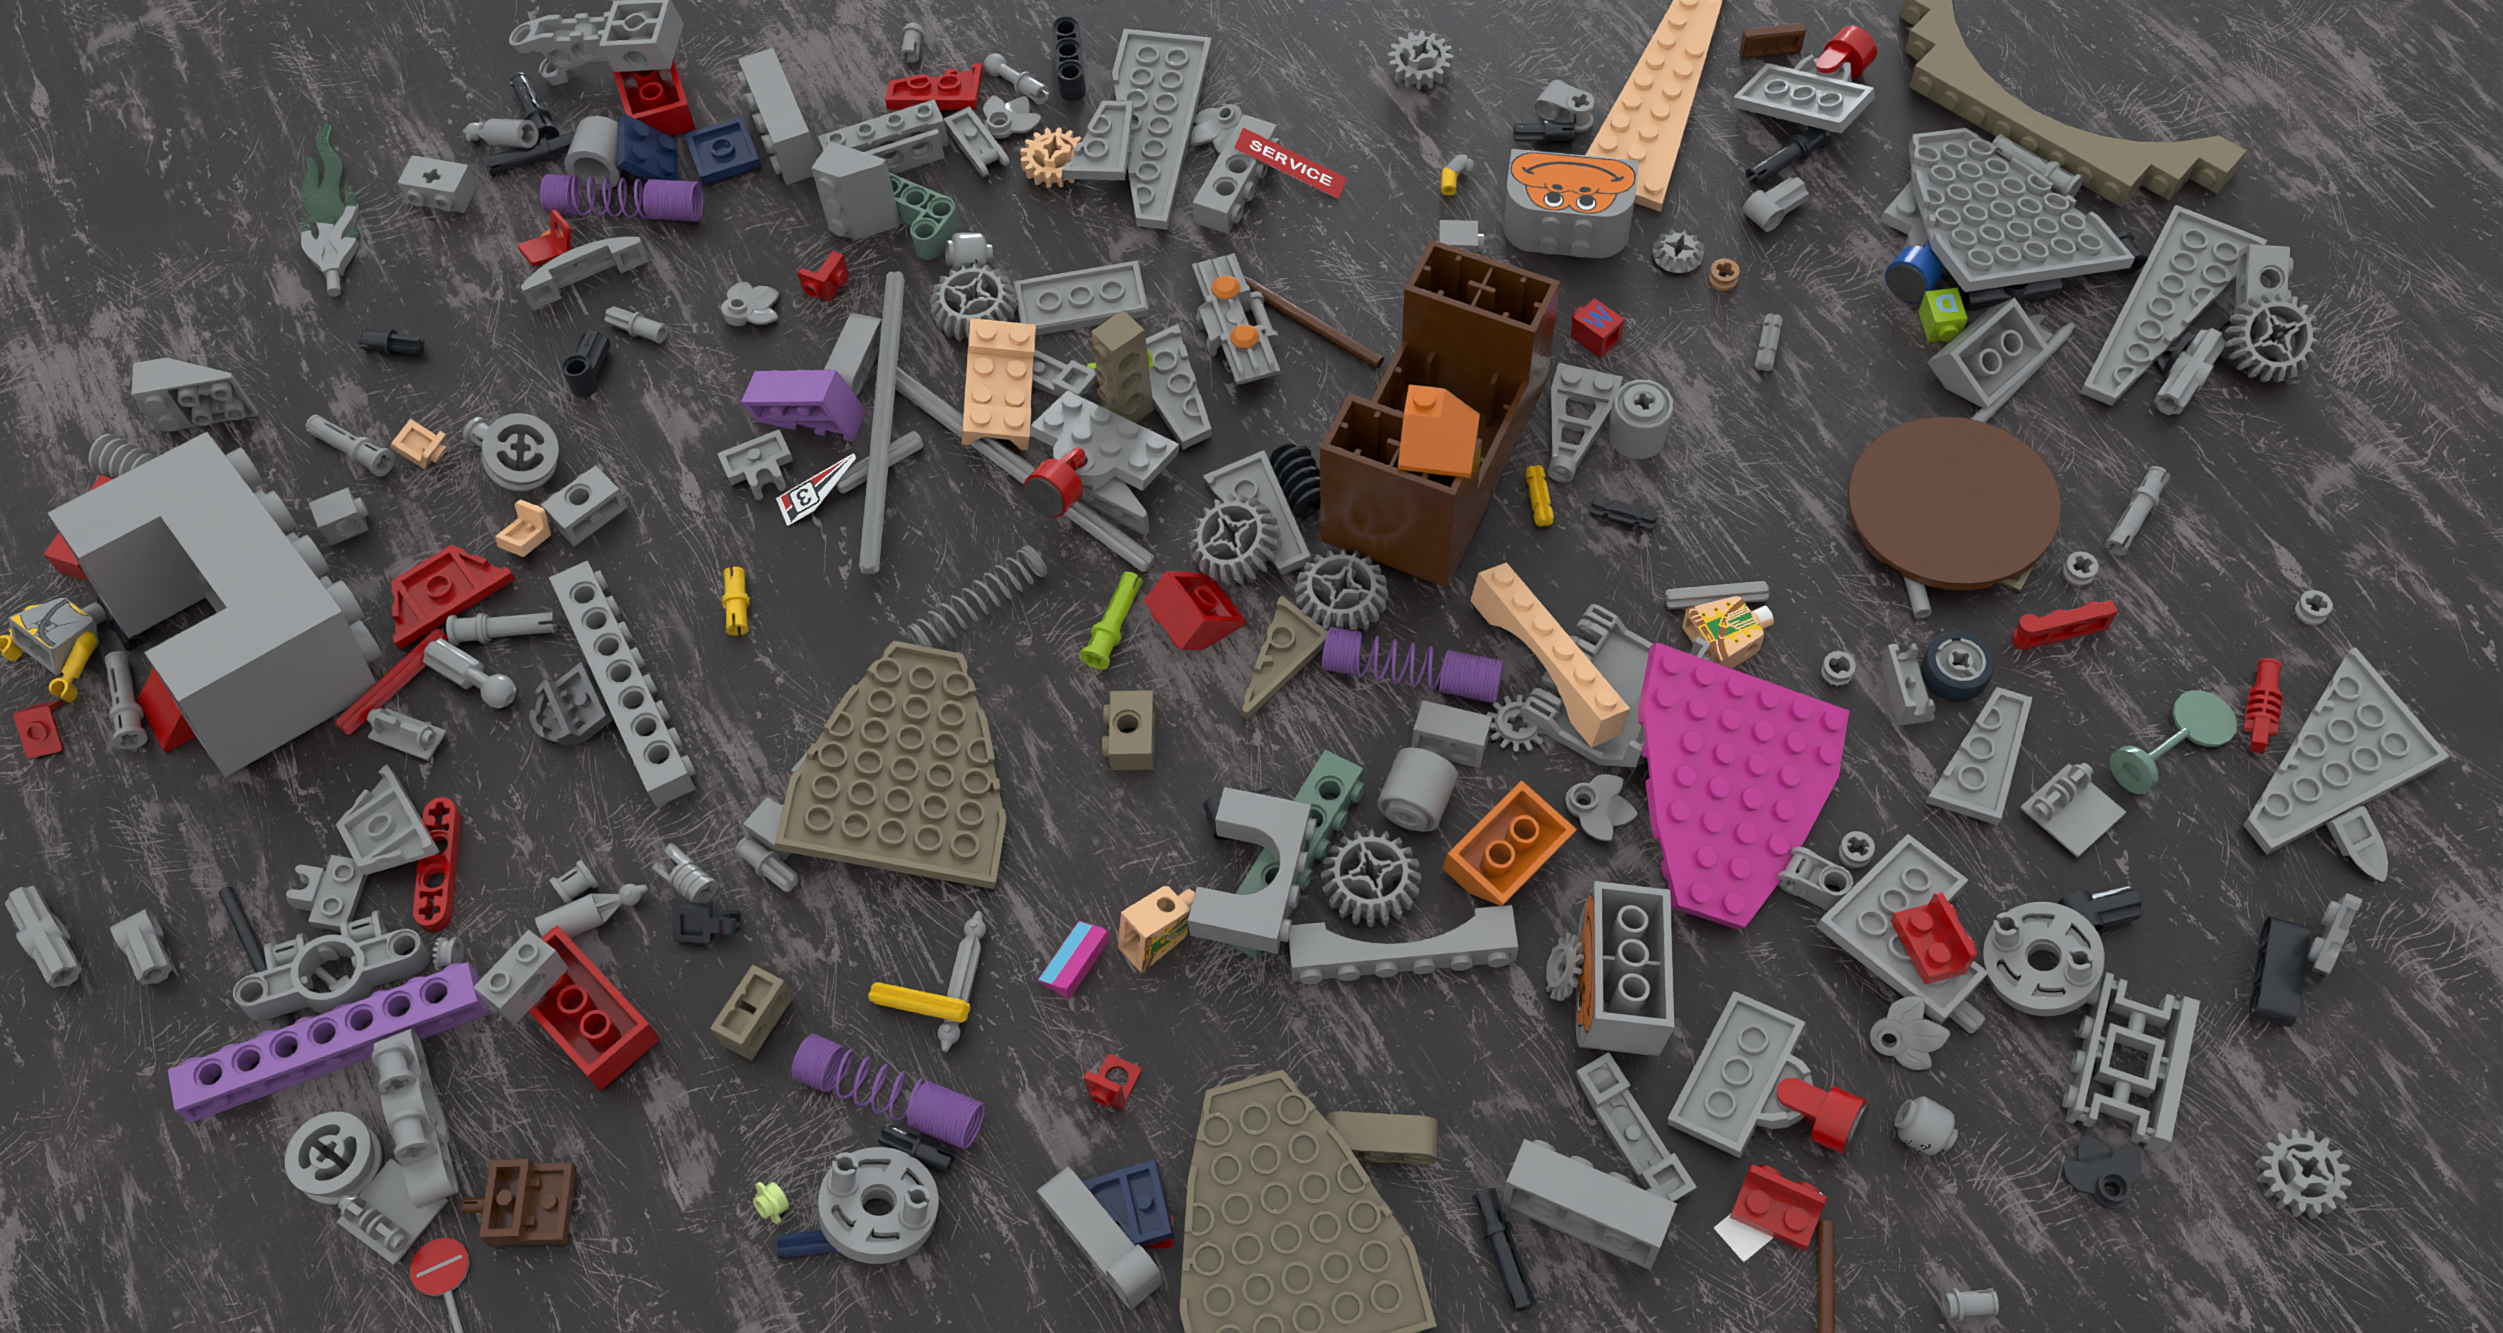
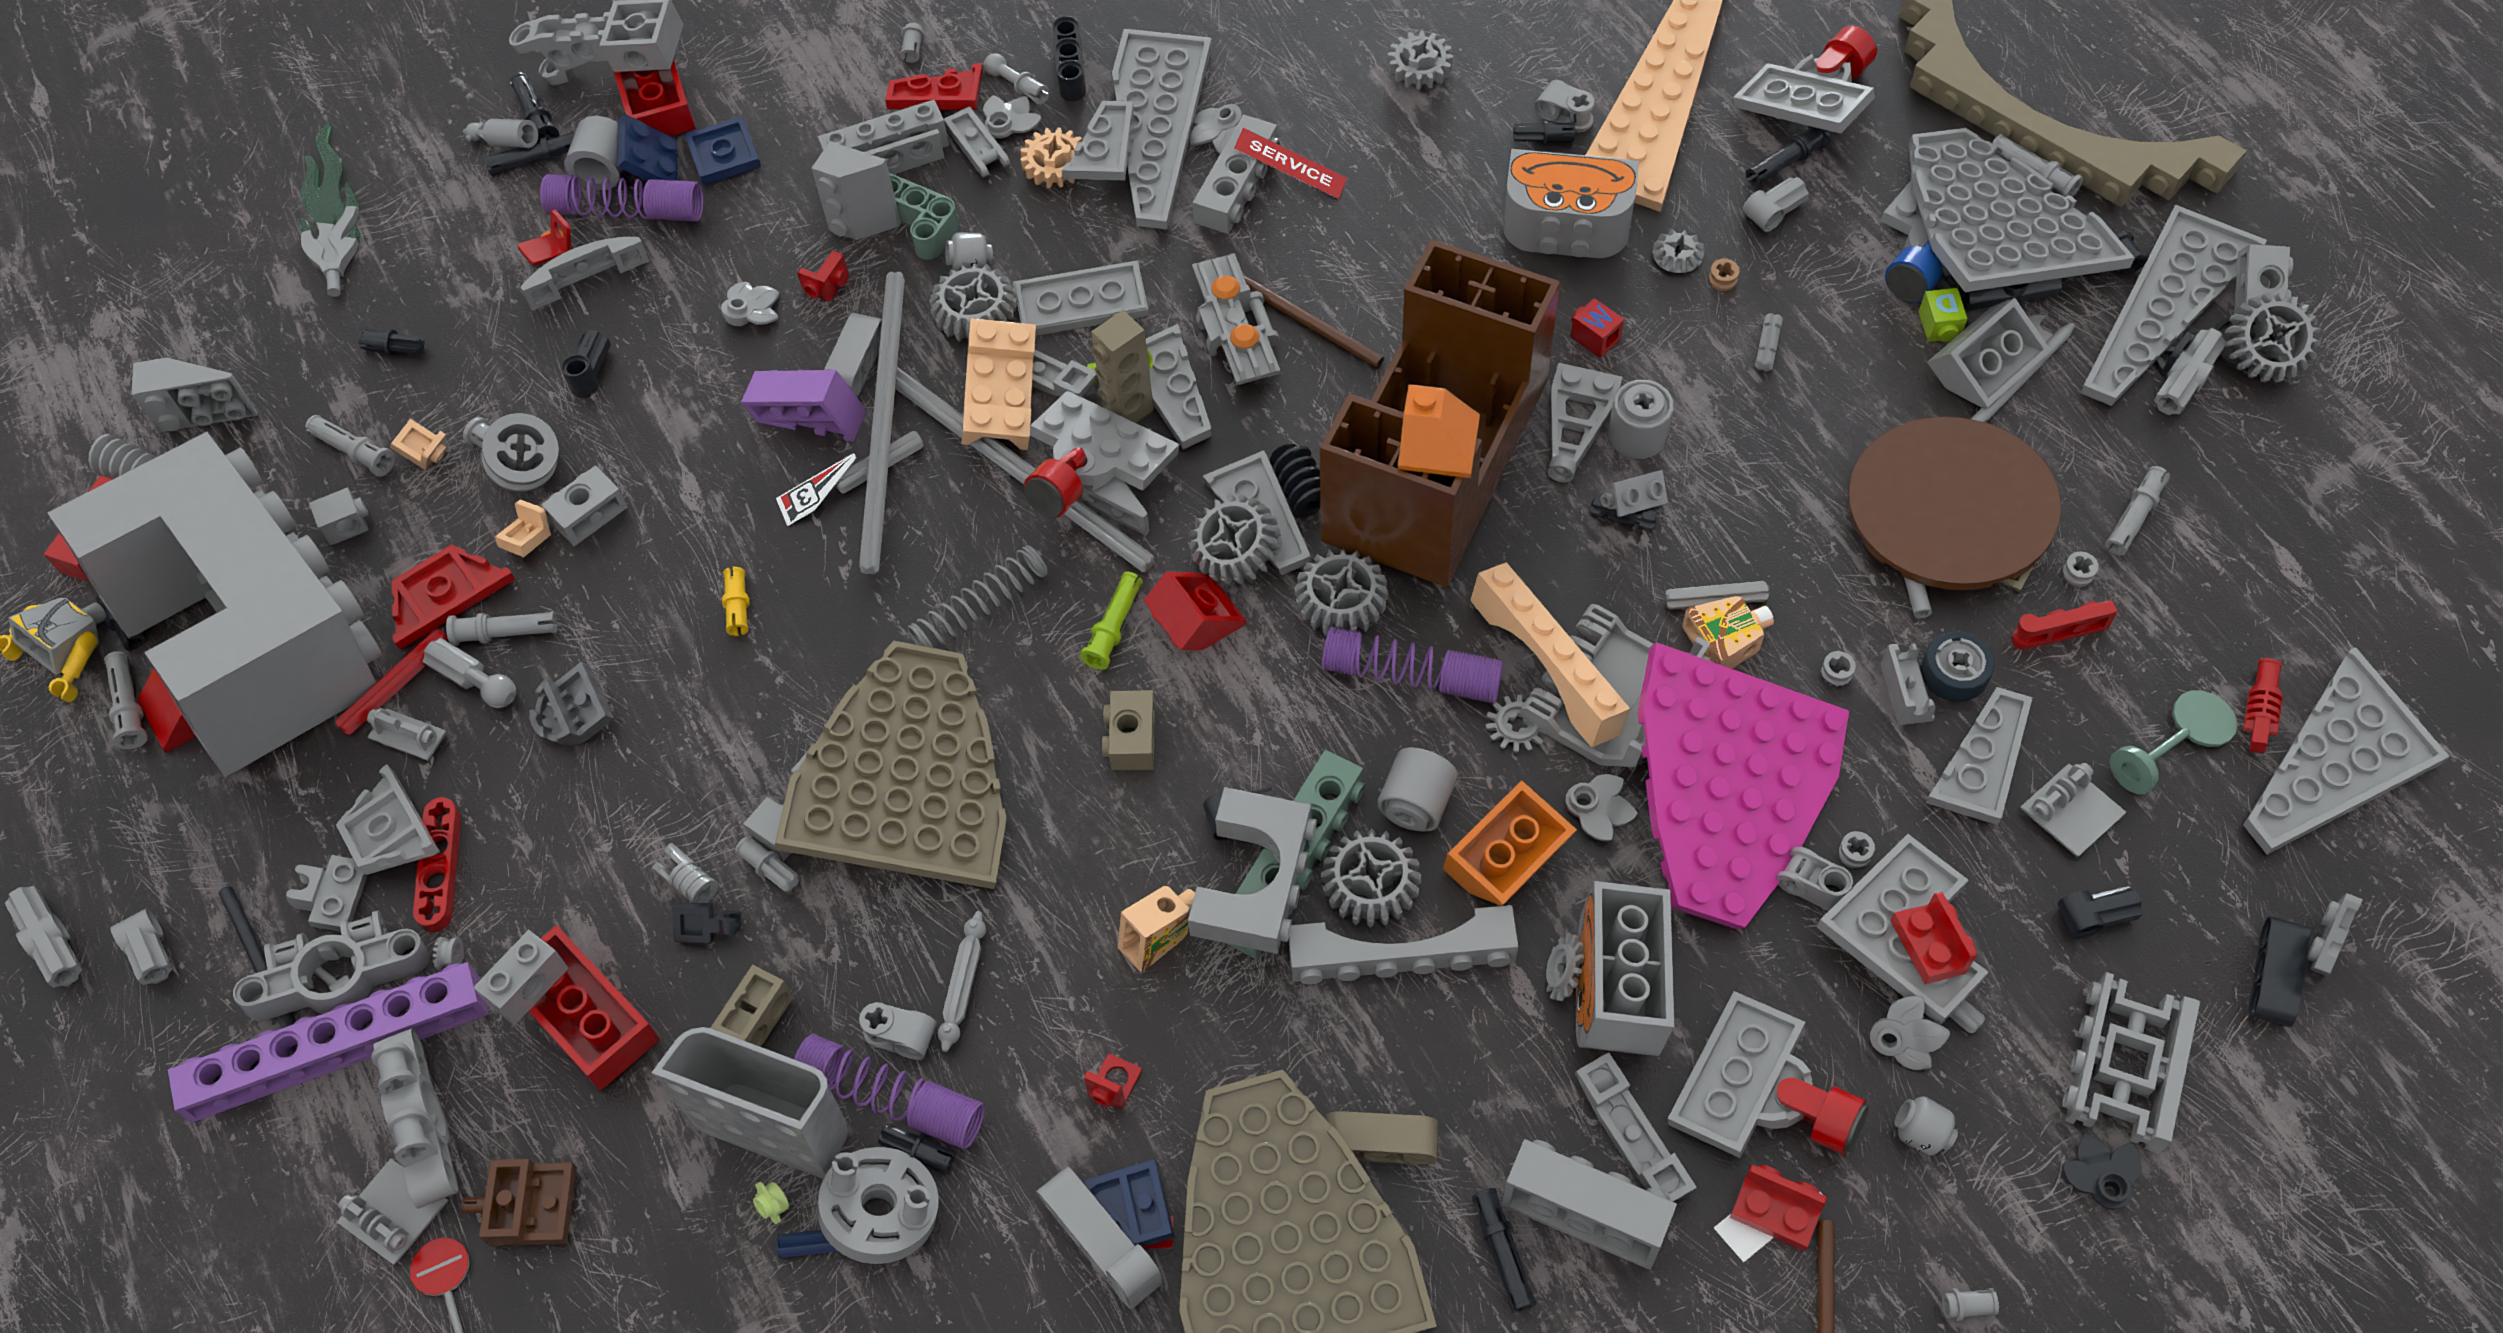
(39, 729): red bracket -> none
(347, 1139): light grey wheel -> none
(437, 184): light grey brick -> none
(574, 882): light grey bush -> none
(588, 911): light grey wheel -> none
(636, 324): light grey axle -> none
(664, 780): light grey brick -> none
(754, 1099): none -> light grey piece
(757, 462): light grey plate -> none
(777, 116): light grey brick -> none
(903, 1032): none -> light grey piece
(919, 1002): yellow axle -> none
(1074, 959): dark pink slope -> none
(1288, 647): dark tan wing -> none
(1452, 733): light grey hinge -> none
(1457, 165): arm -> none
(1461, 235): light grey brick -> none
(1539, 495): yellow axle -> none
(1636, 493): none -> light grey hinge
(1772, 40): reddish brown plate -> none
(2014, 942): light grey piece -> none
(2309, 616): light grey bush -> none
(2321, 1171): light grey gear -> none
(2360, 840): light grey plate -> none

